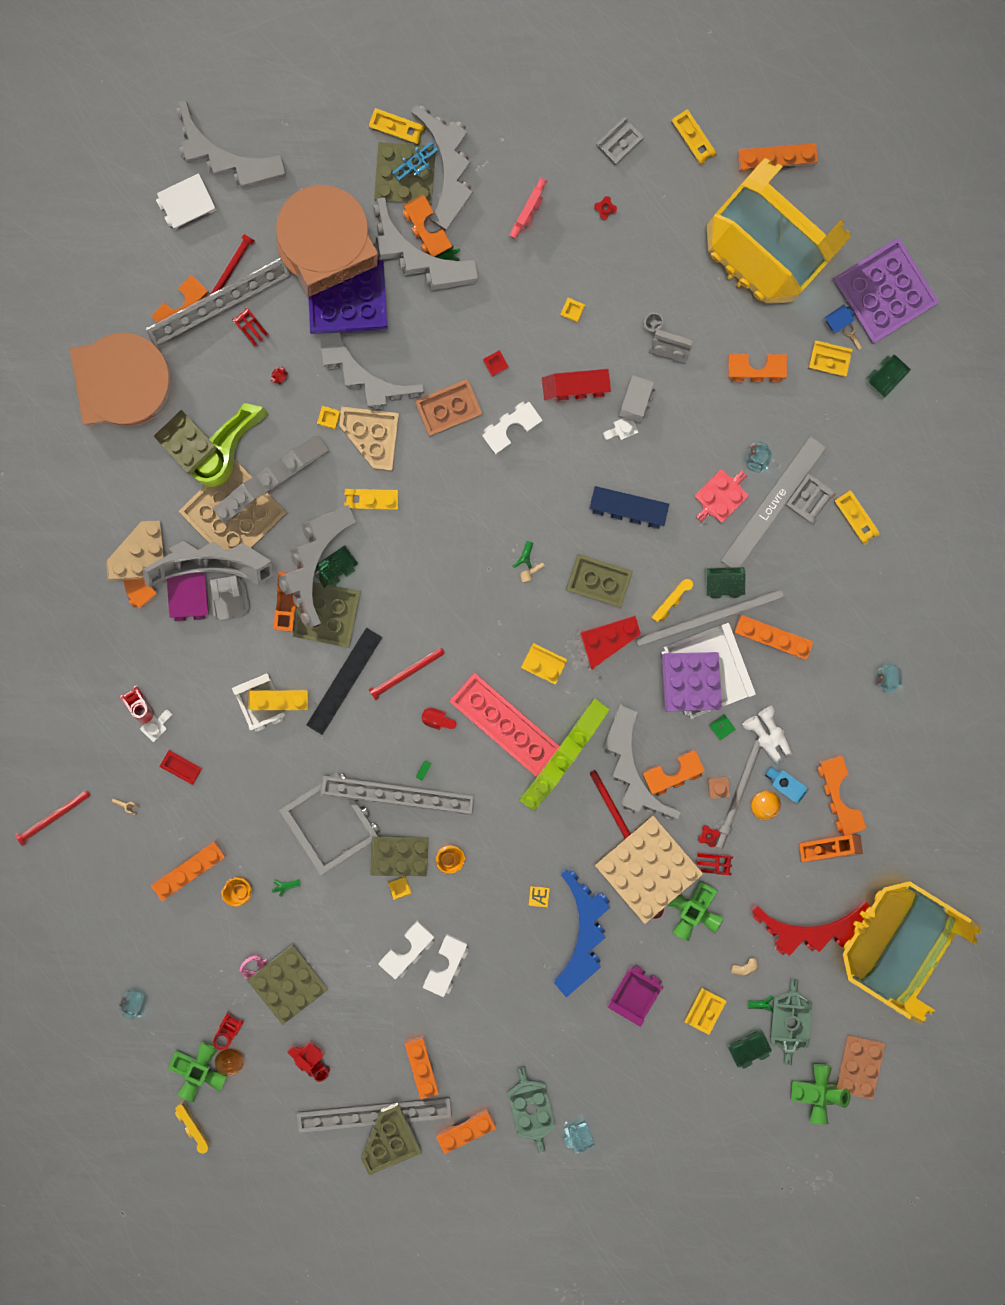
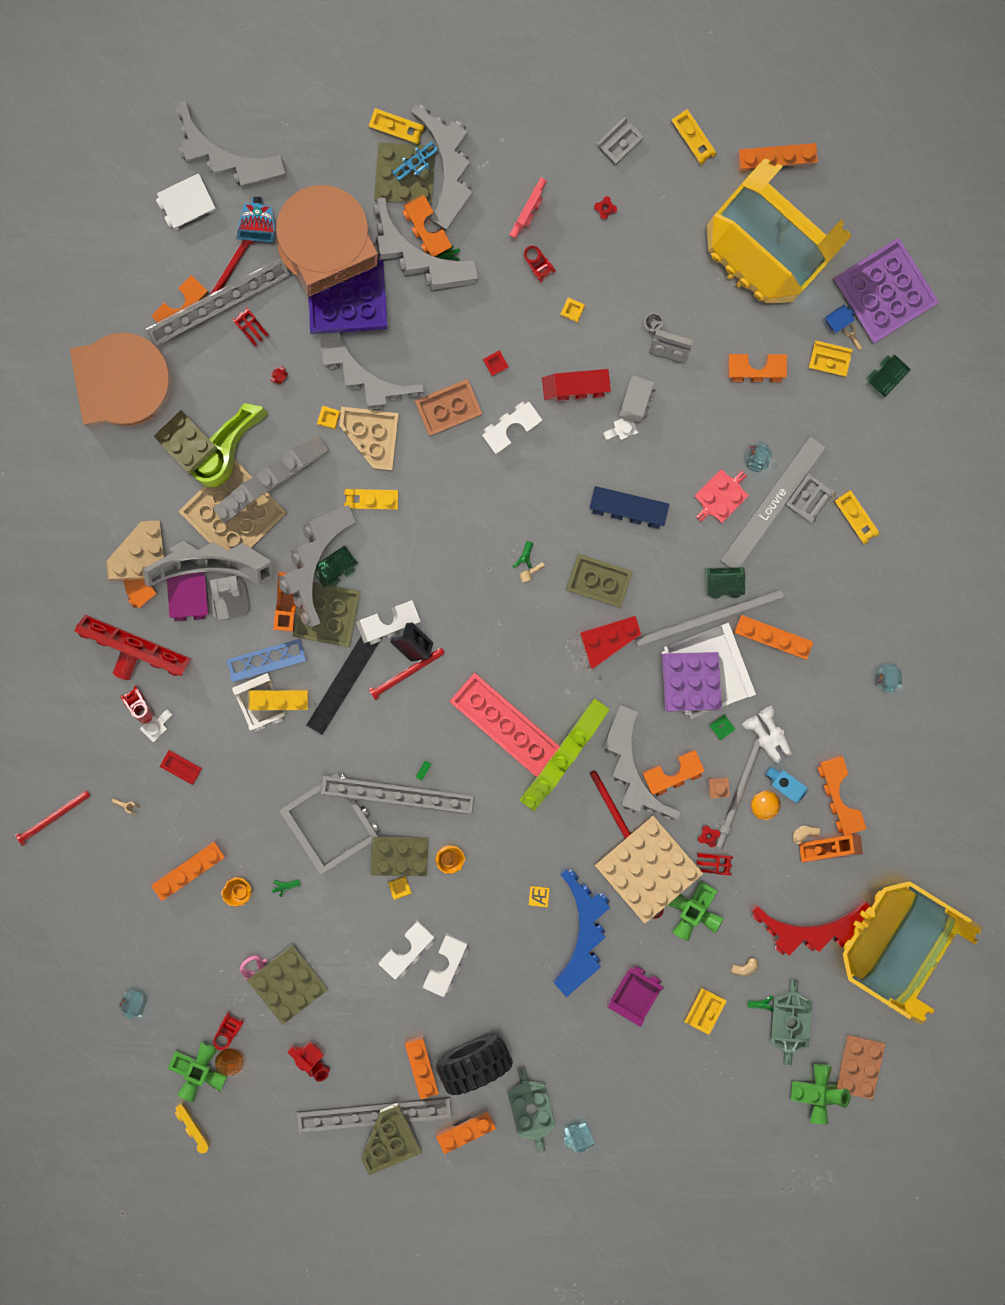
(131, 648): none -> red plate
(256, 222): none -> torso
(268, 667): none -> medium blue fence
(372, 628): none -> white arch
(413, 643): none -> black panel
(436, 718): red arm -> none
(474, 1064): none -> black tyre
(538, 264): none -> red piece
(544, 663): yellow plate -> none
(674, 599): yellow plate -> none
(749, 1049): clear green brick -> none
(803, 832): none -> tan arm

